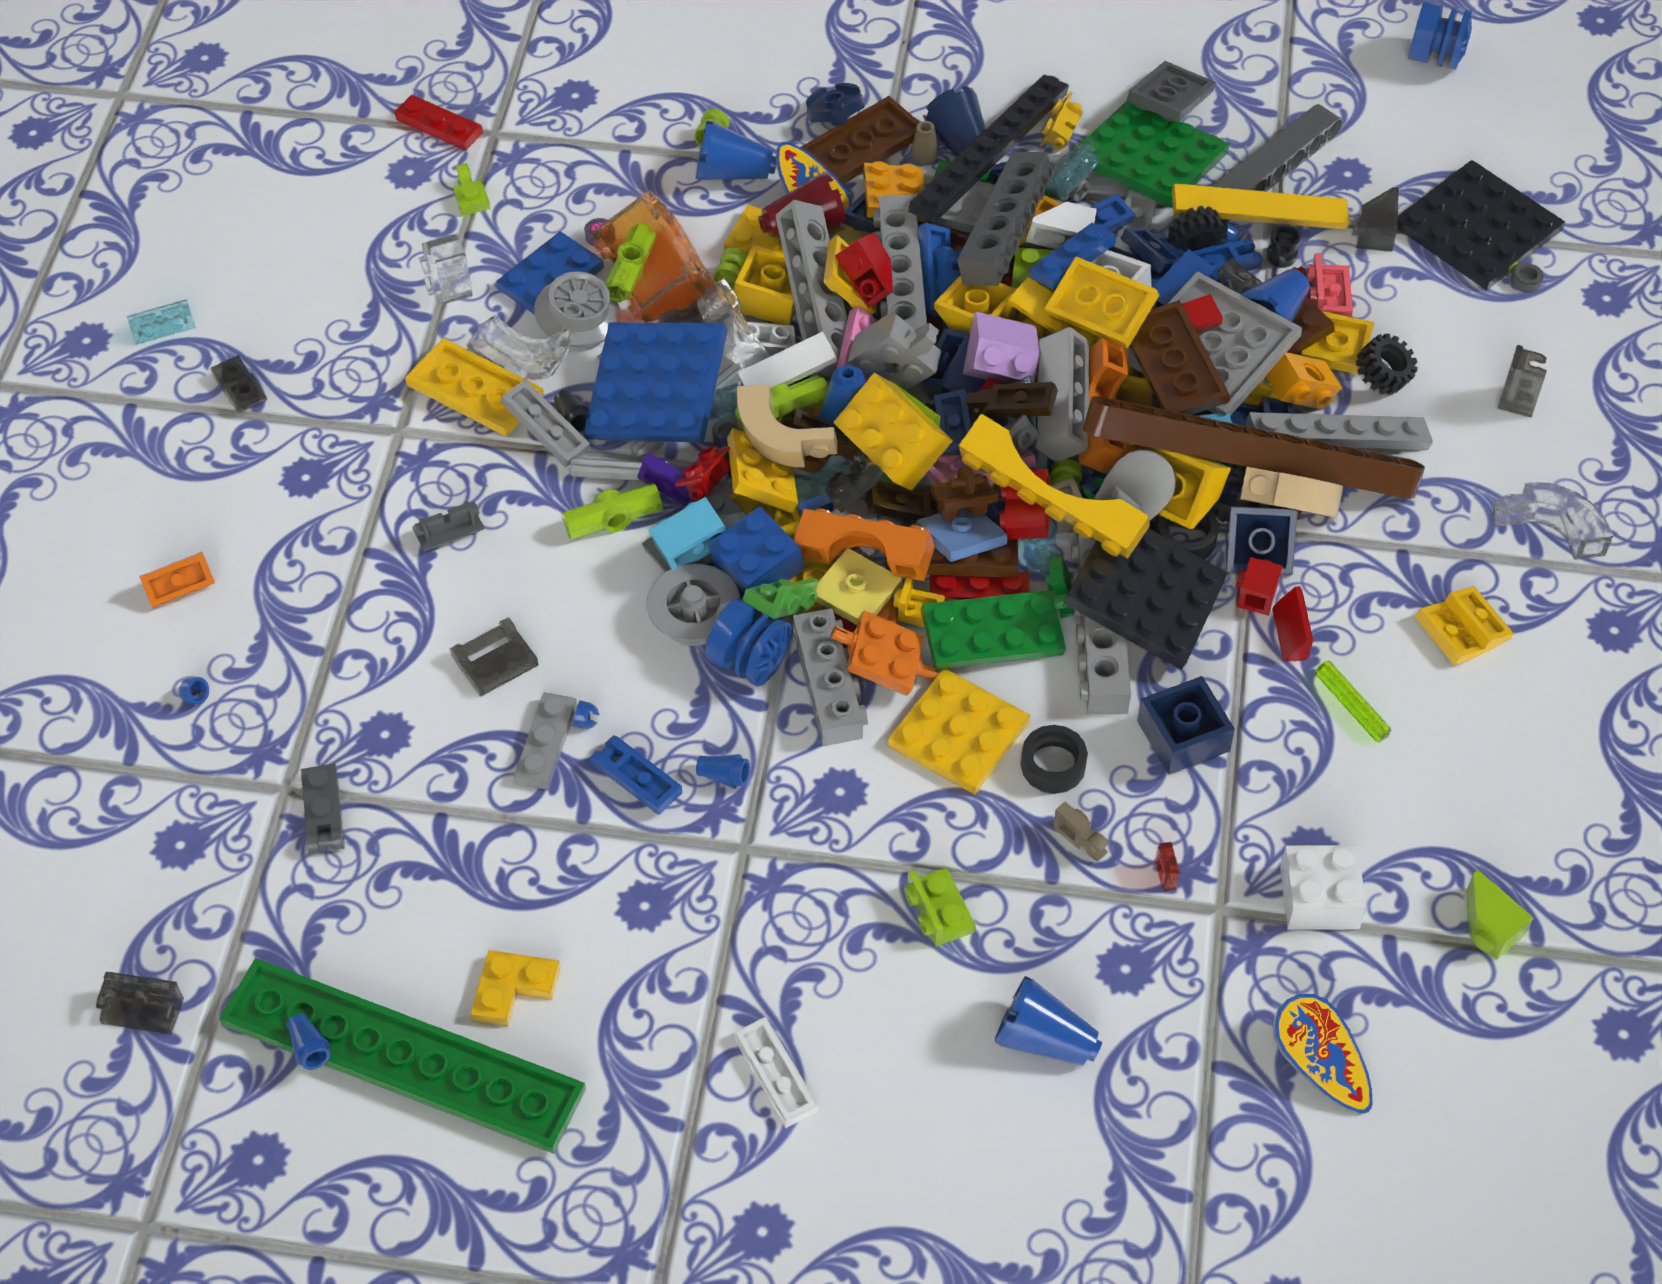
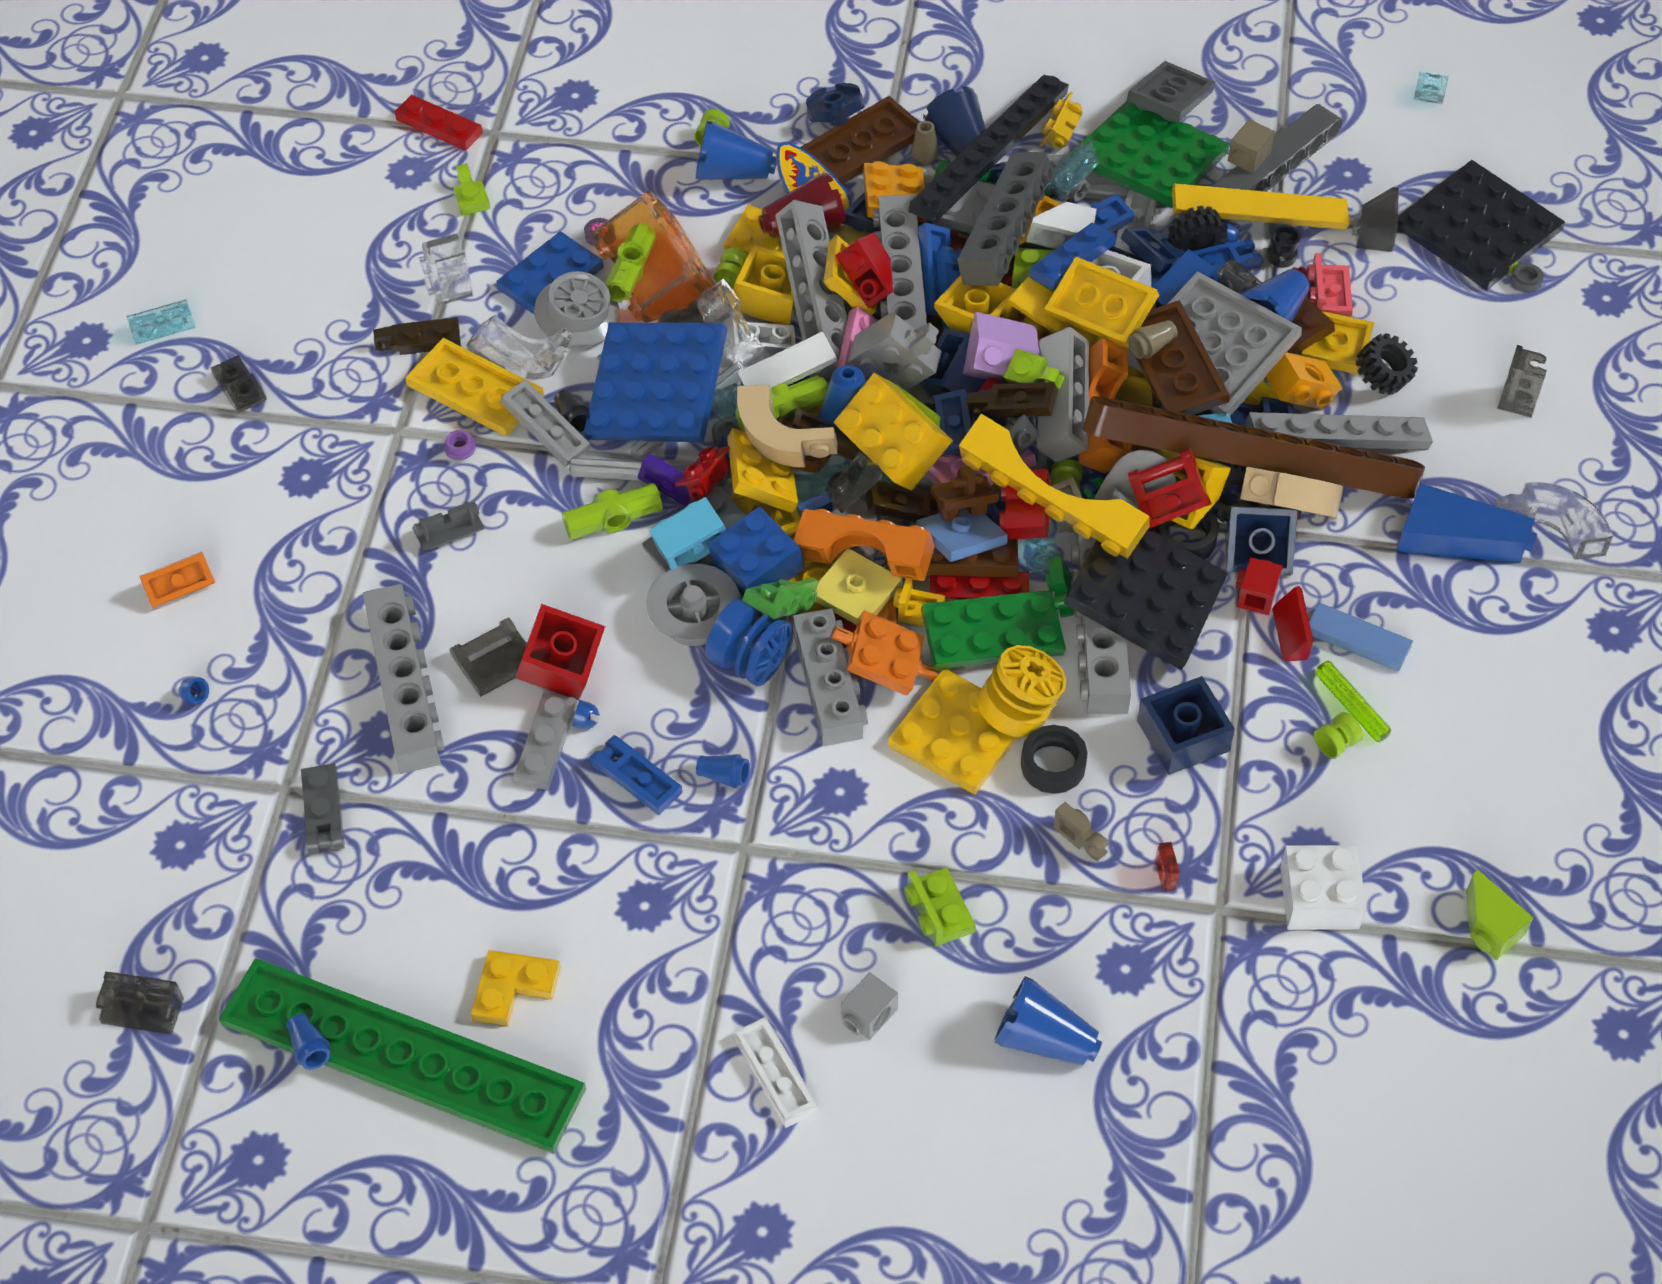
(392, 630): none -> light grey brick
(417, 336): none -> dark brown hinge
(459, 445): none -> medium lavender plate
(560, 652): none -> red brick
(869, 1006): none -> light grey brick
(1021, 691): none -> yellow wheel
(1031, 368): none -> lime plate
(1150, 339): none -> dark tan cone
(1175, 498): none -> red plate
(1203, 313): red tile -> none
(1251, 146): none -> dark tan brick
(1323, 1051): shield -> none
(1340, 733): none -> lime wheel
(1359, 637): none -> medium blue tile
(1431, 87): none -> clear light blue plate
(1440, 34): blue wheel -> none
(1464, 528): none -> blue slope
(1464, 625): yellow slope -> none

